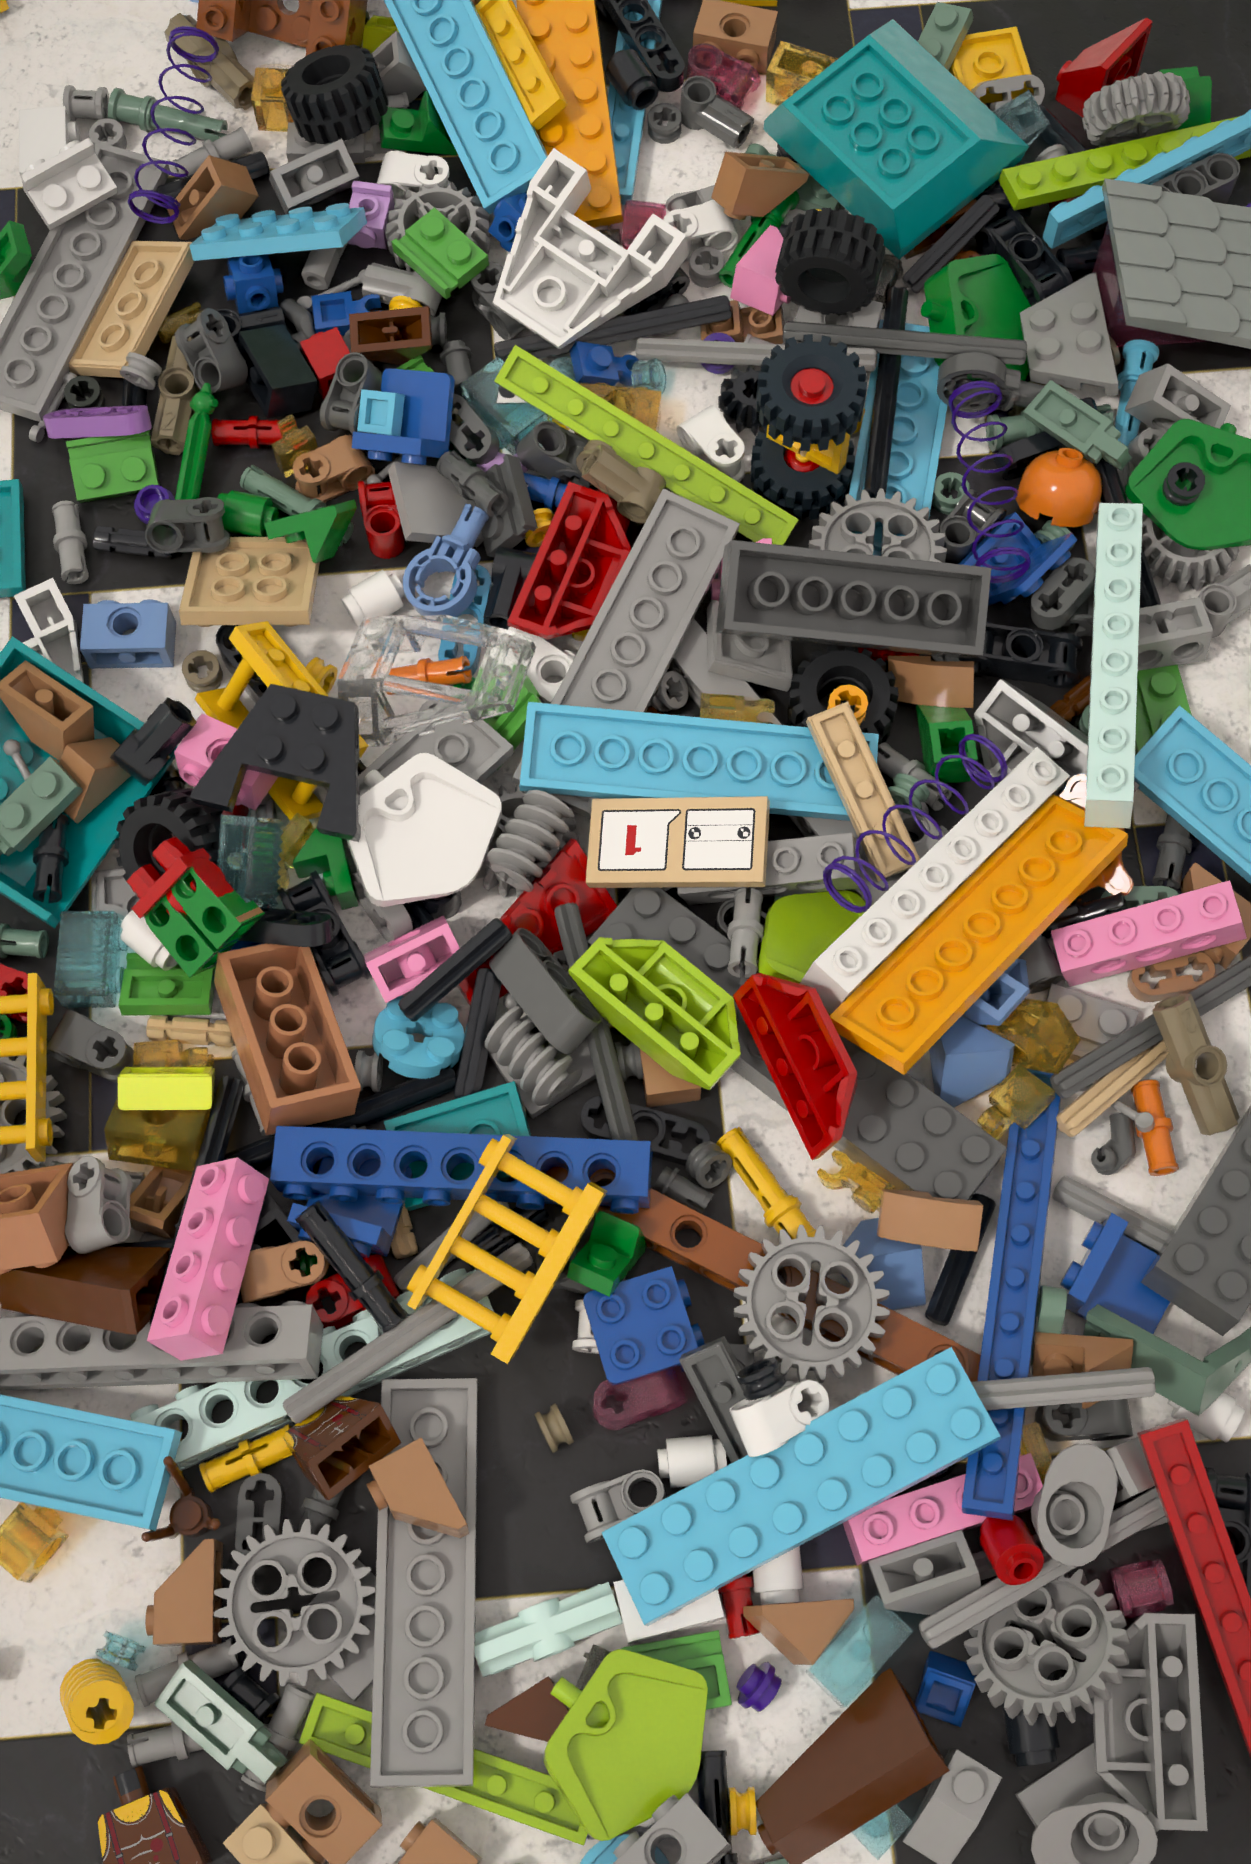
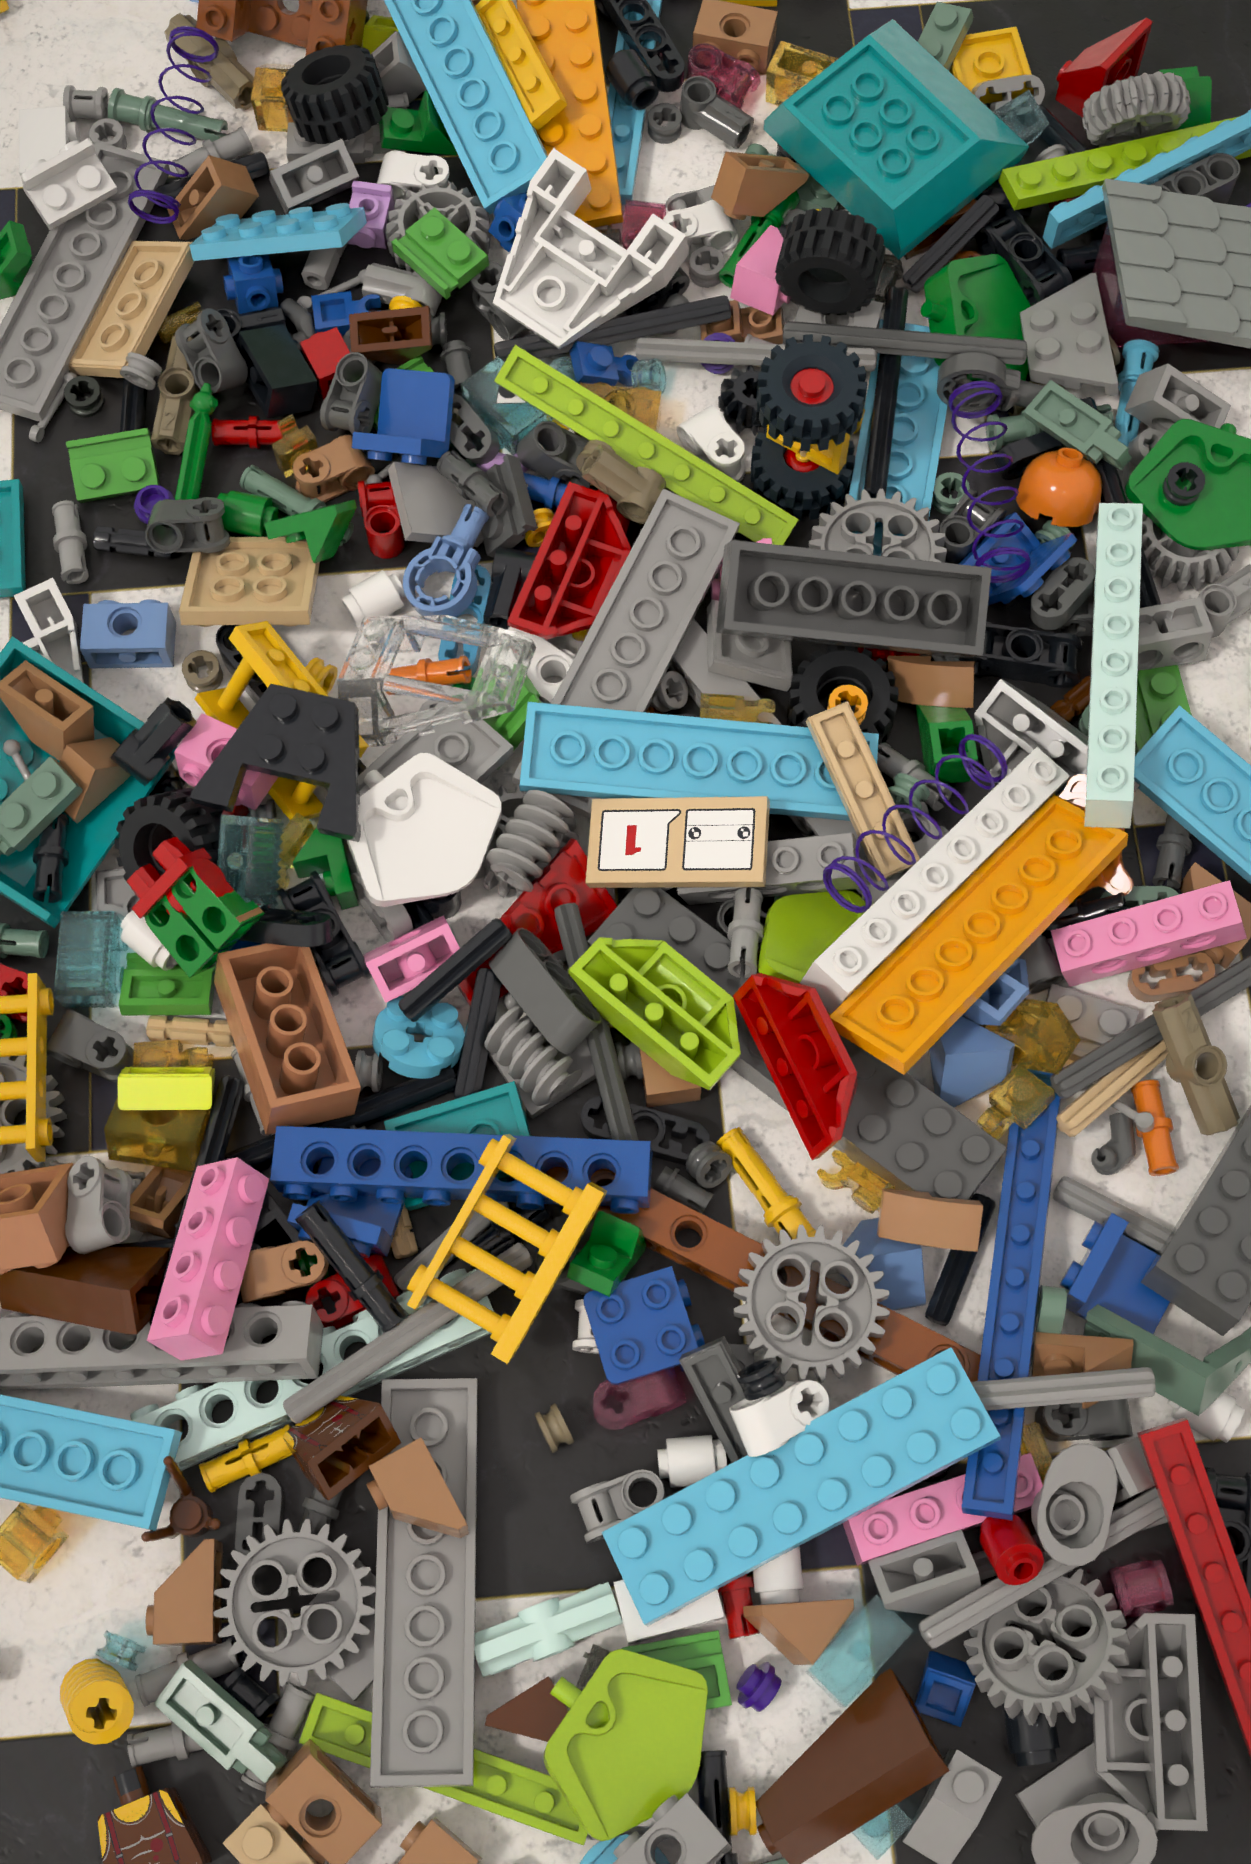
(97, 422): medium lavender beam -> none
(380, 412): medium azure plate -> none

